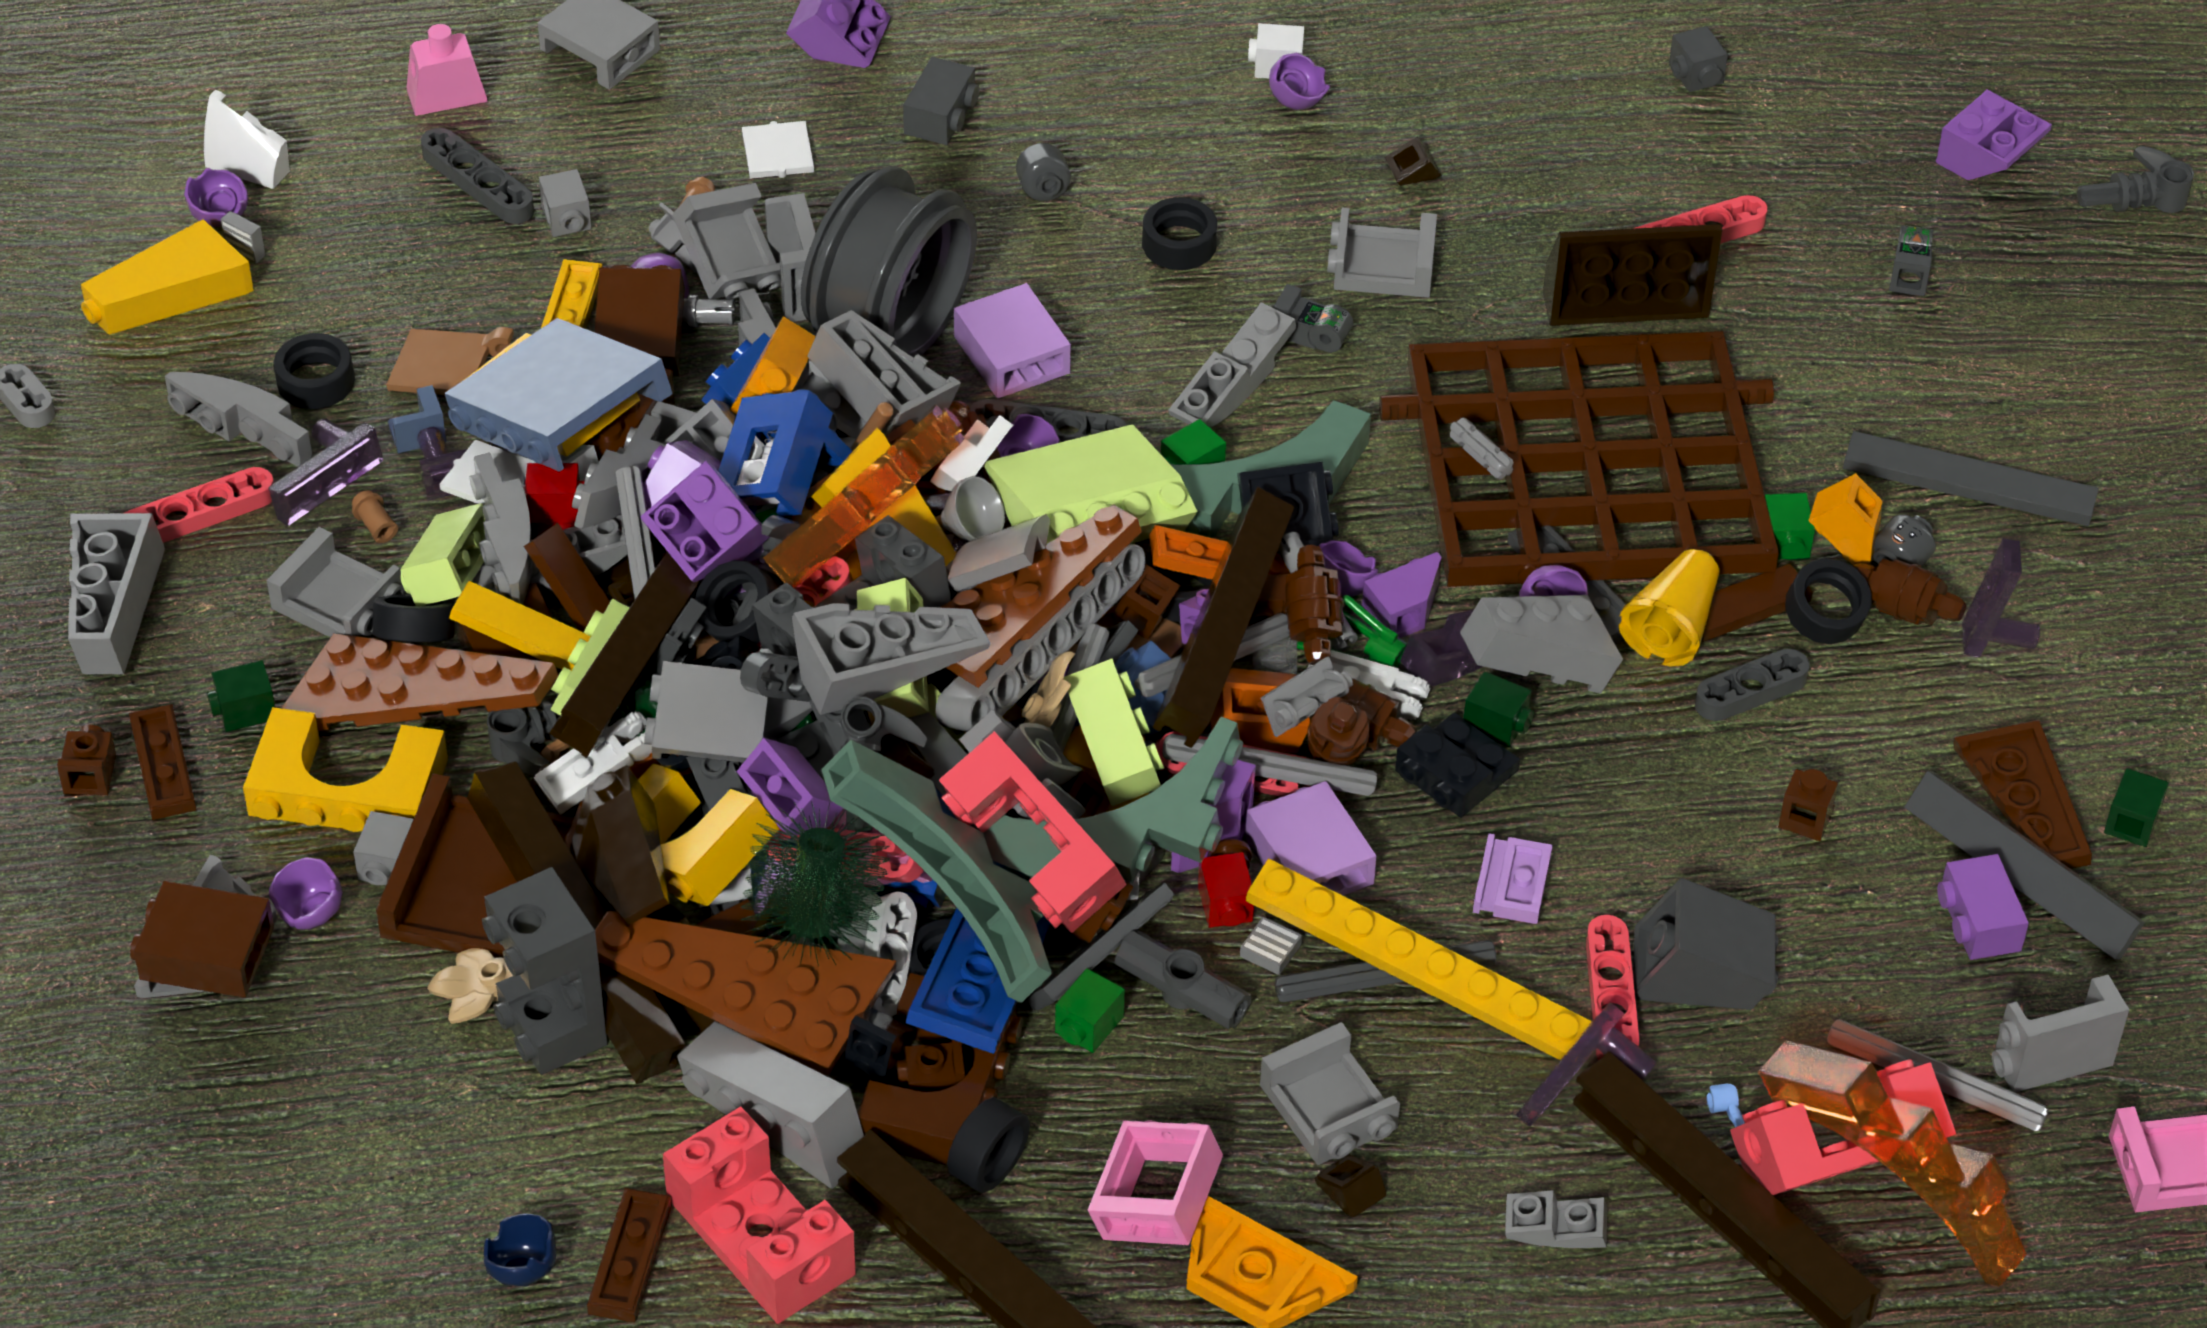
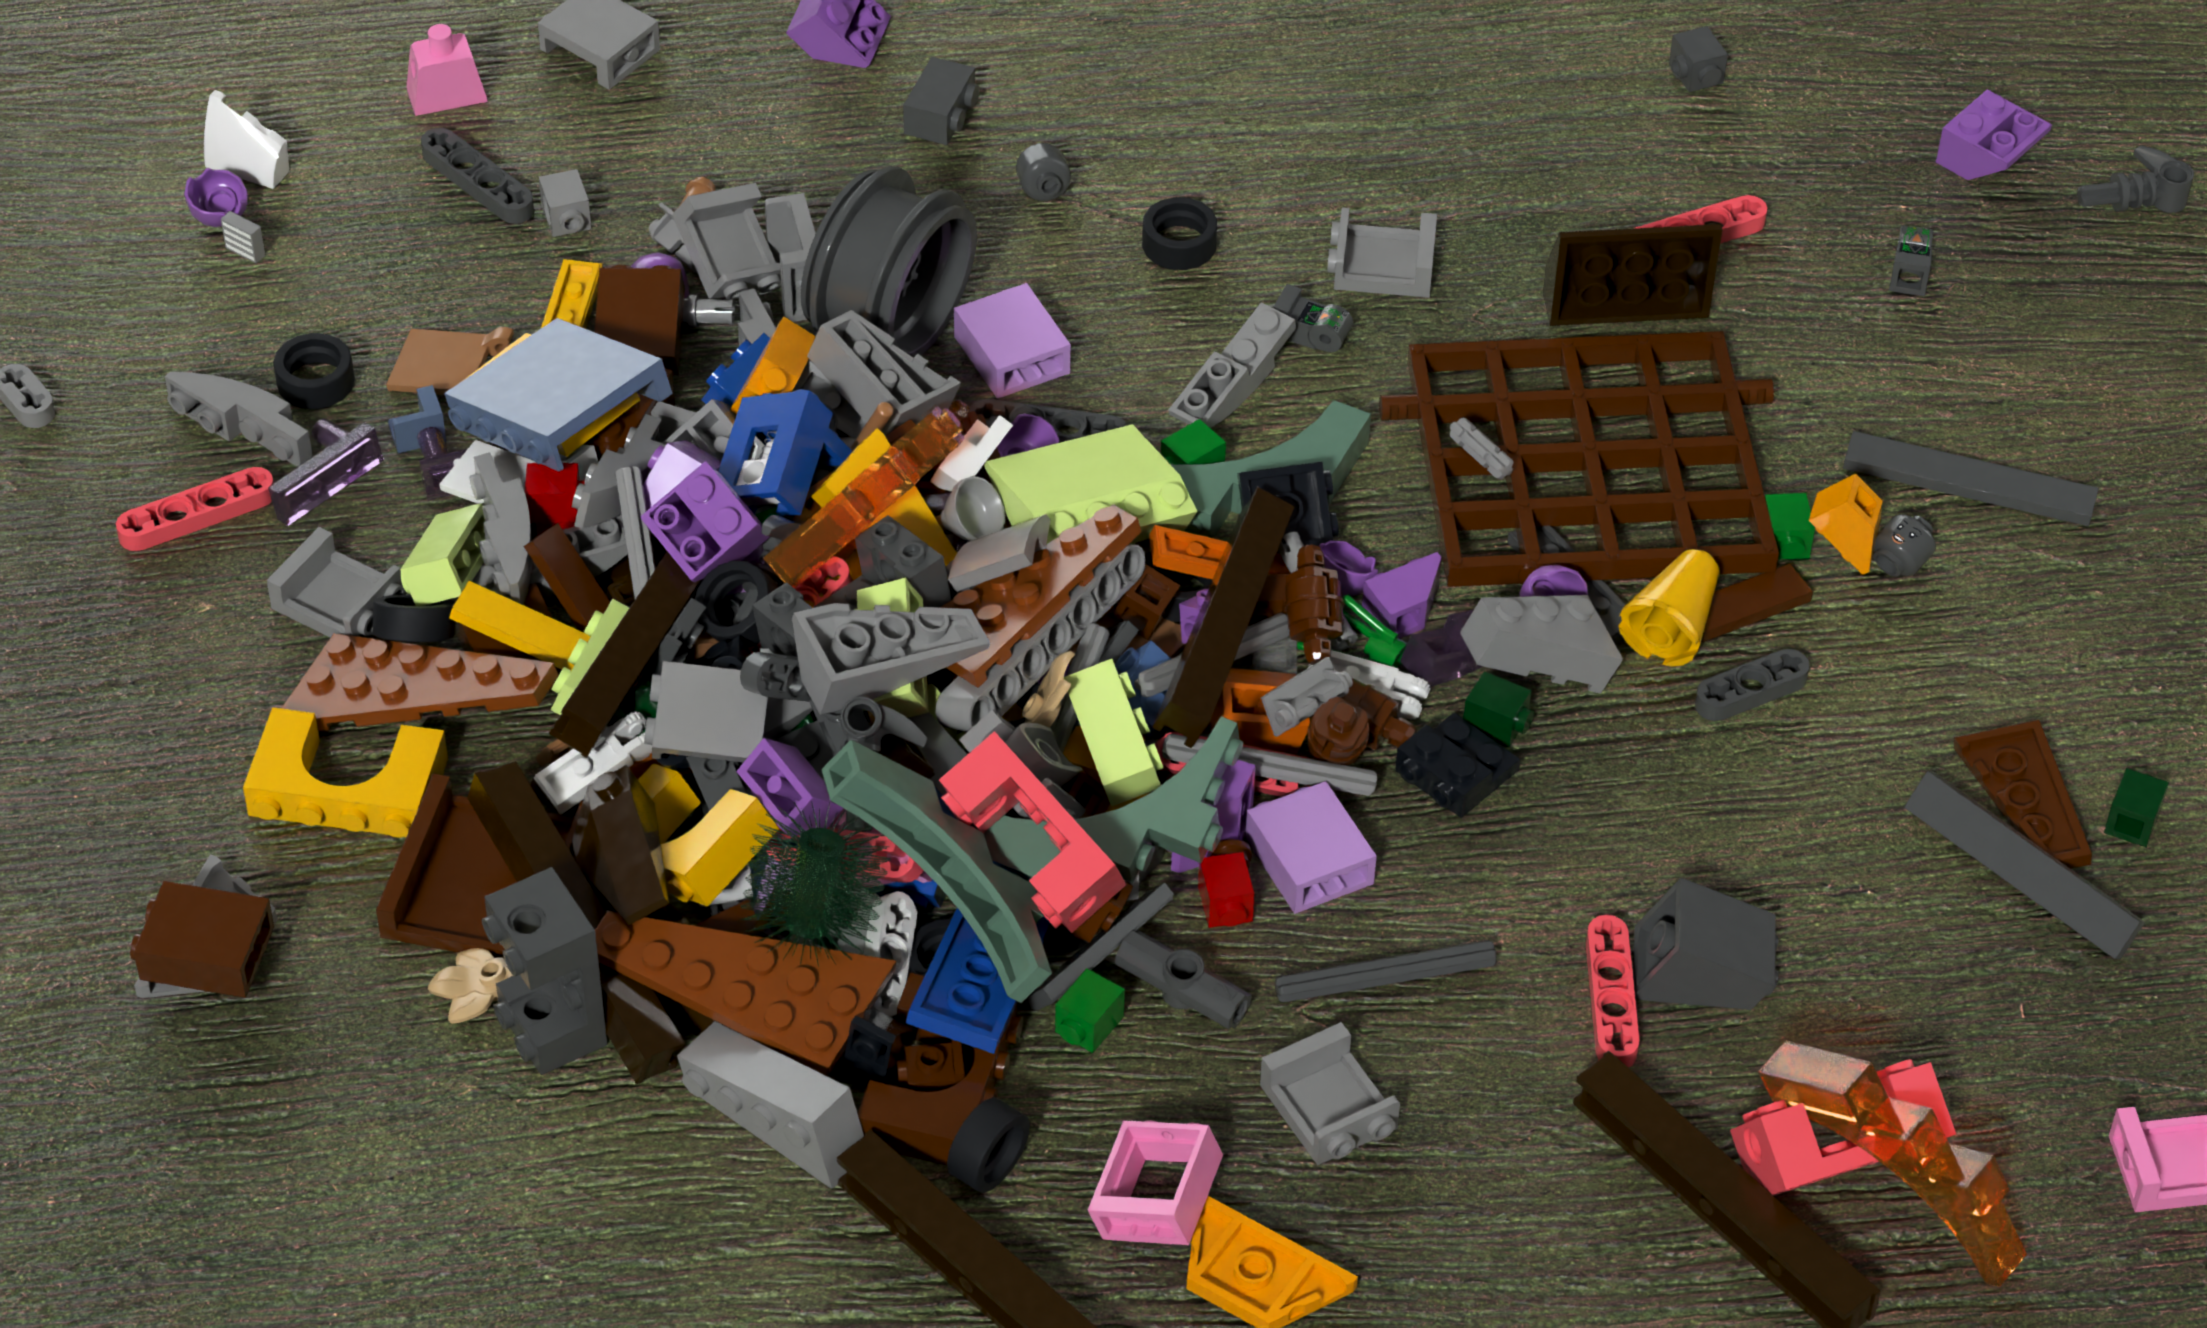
(87, 751): reddish brown brick -> none
(110, 586): light grey wedge -> none
(162, 762): reddish brown tile -> none
(167, 280): yellow slope -> none
(241, 695): dark green brick -> none
(306, 893): medium lavender hair -> none
(369, 508): medium nougat pin -> none
(380, 846): light grey brick -> none
(514, 733): dark grey piece -> none
(521, 1250): dark blue hair -> none
(629, 1255): reddish brown tile -> none
(727, 1186): coral plate -> none
(777, 149): white piece -> none
(1271, 945): light grey tile -> none
(1273, 43): white brick -> none
(1297, 81): medium lavender hair -> none
(1352, 1184): dark brown slope -> none
(1412, 163): dark brown slope -> none
(1416, 959): yellow plate -> none
(1513, 878): lavender plate -> none
(1544, 1221): light grey slope -> none
(1599, 1035): clear purple piece -> none
(1725, 1098): light blue hand -> none
(1811, 792): reddish brown brick -> none
(1842, 577): black tyre -> none
(1910, 592): reddish brown piece -> none
(1950, 1079): axle -> none
(1983, 617): clear purple piece -> none
(1983, 907): medium lavender brick -> none
(2061, 1043): light grey panel -> none

